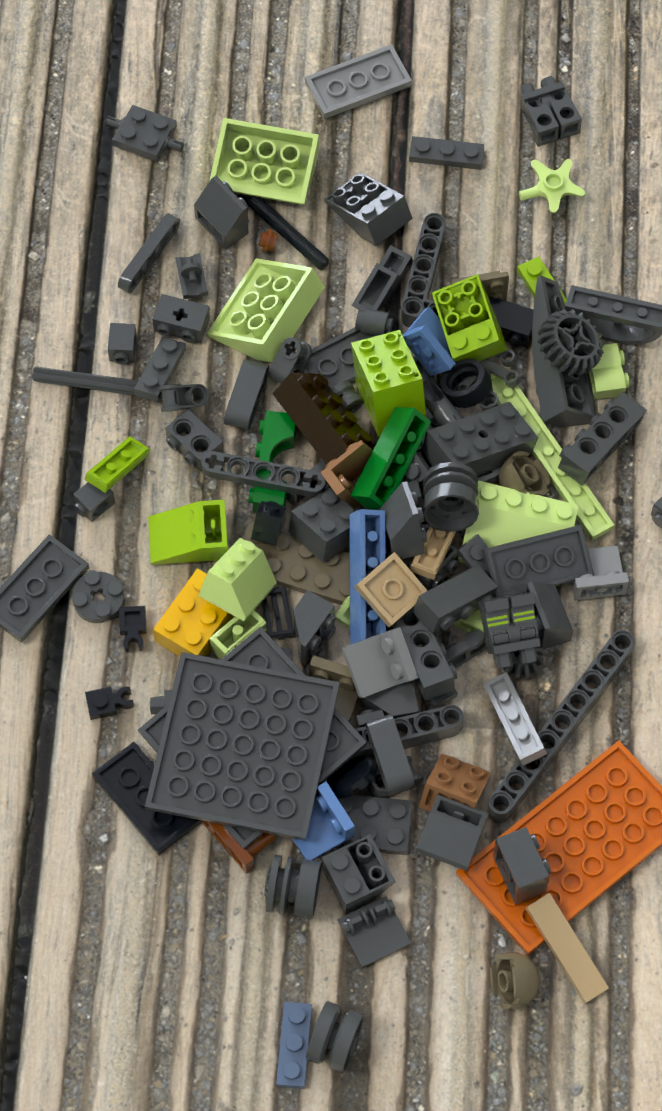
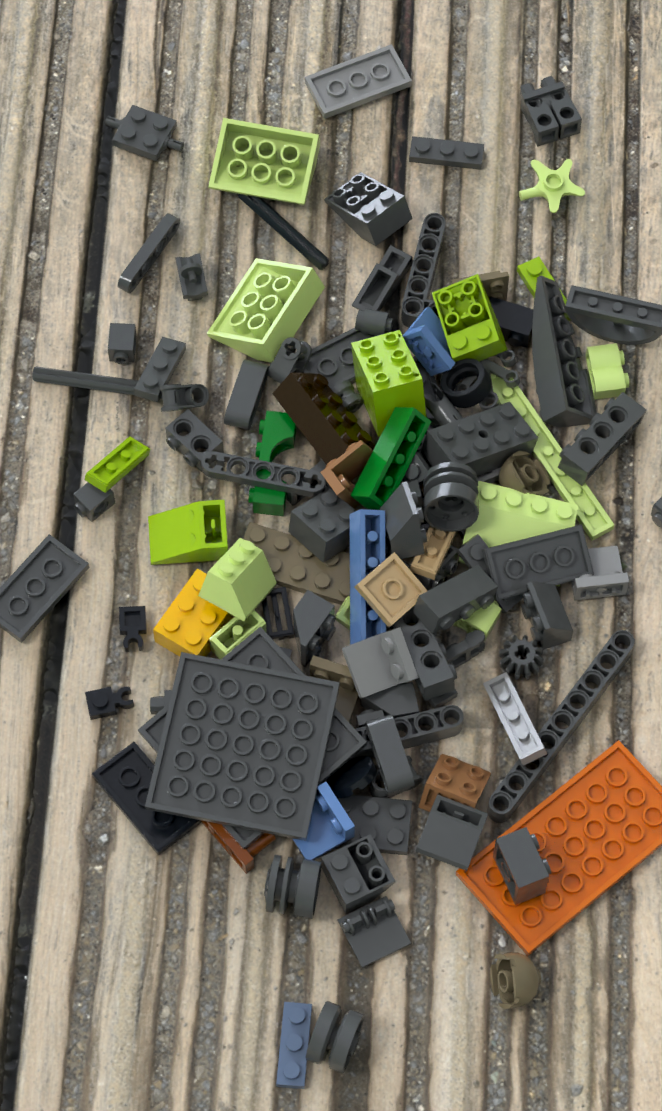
(93, 583): dark grey plate -> none
(181, 318): dark grey brick -> none
(222, 213): dark grey slope -> none
(267, 241): dark orange plate -> none
(269, 522): black slope -> none
(510, 627): dark grey hips -> none
(567, 948): tan tile -> none
(570, 342): dark grey gear -> none

